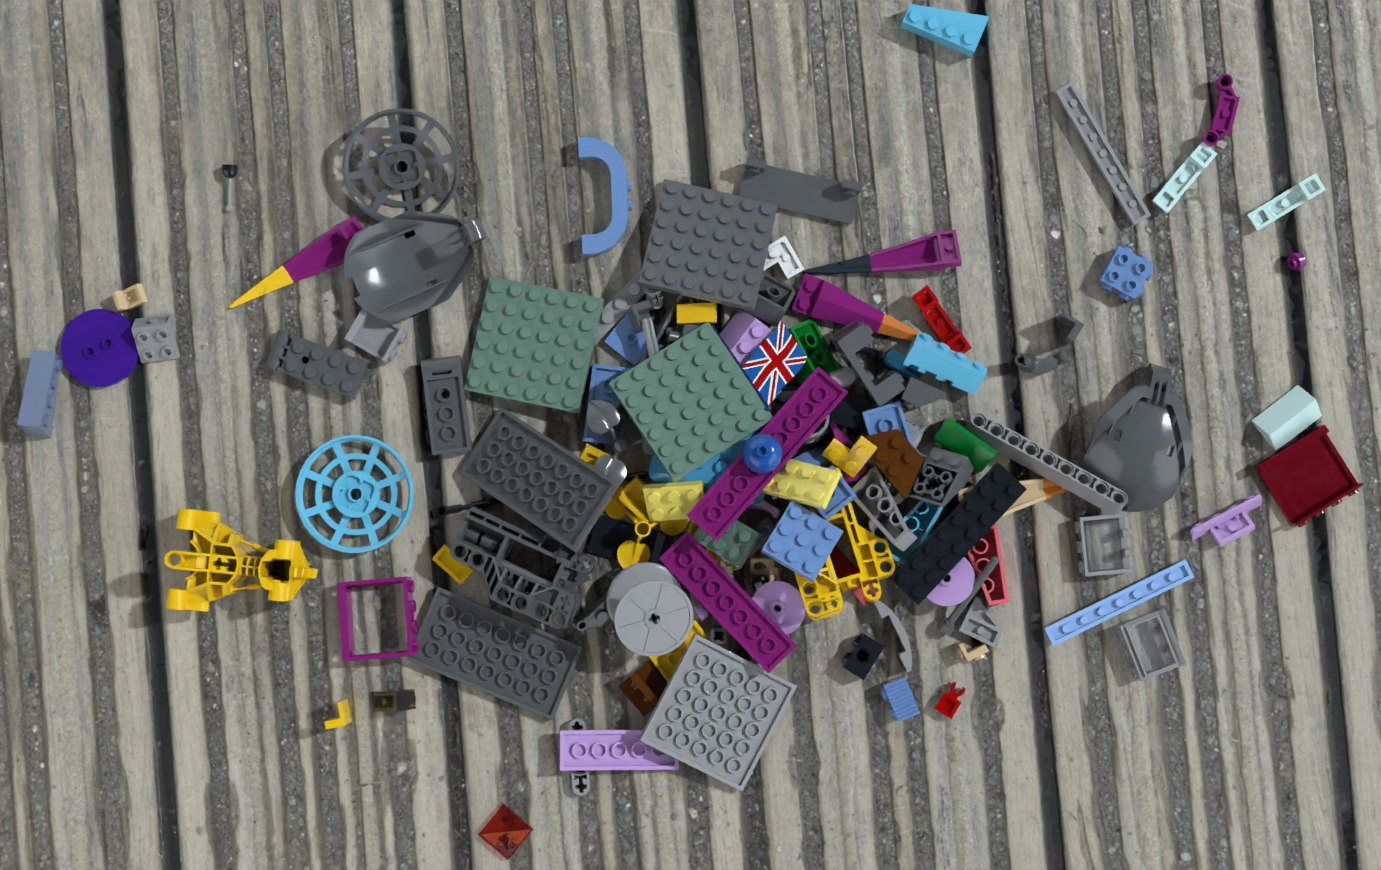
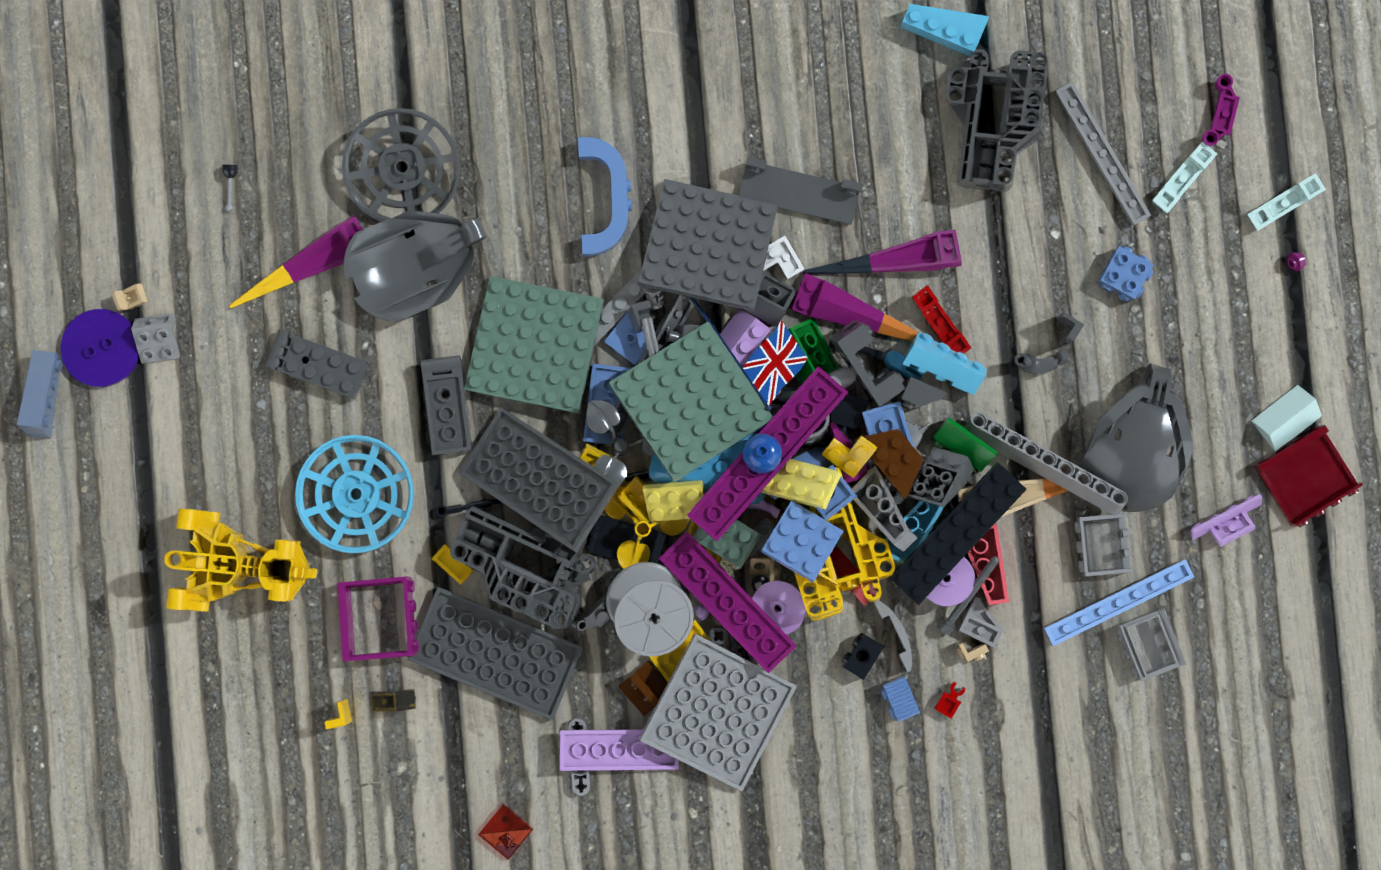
(376, 336): light grey panel -> none
(696, 313): yellow tile -> none
(1009, 142): none -> dark grey connector

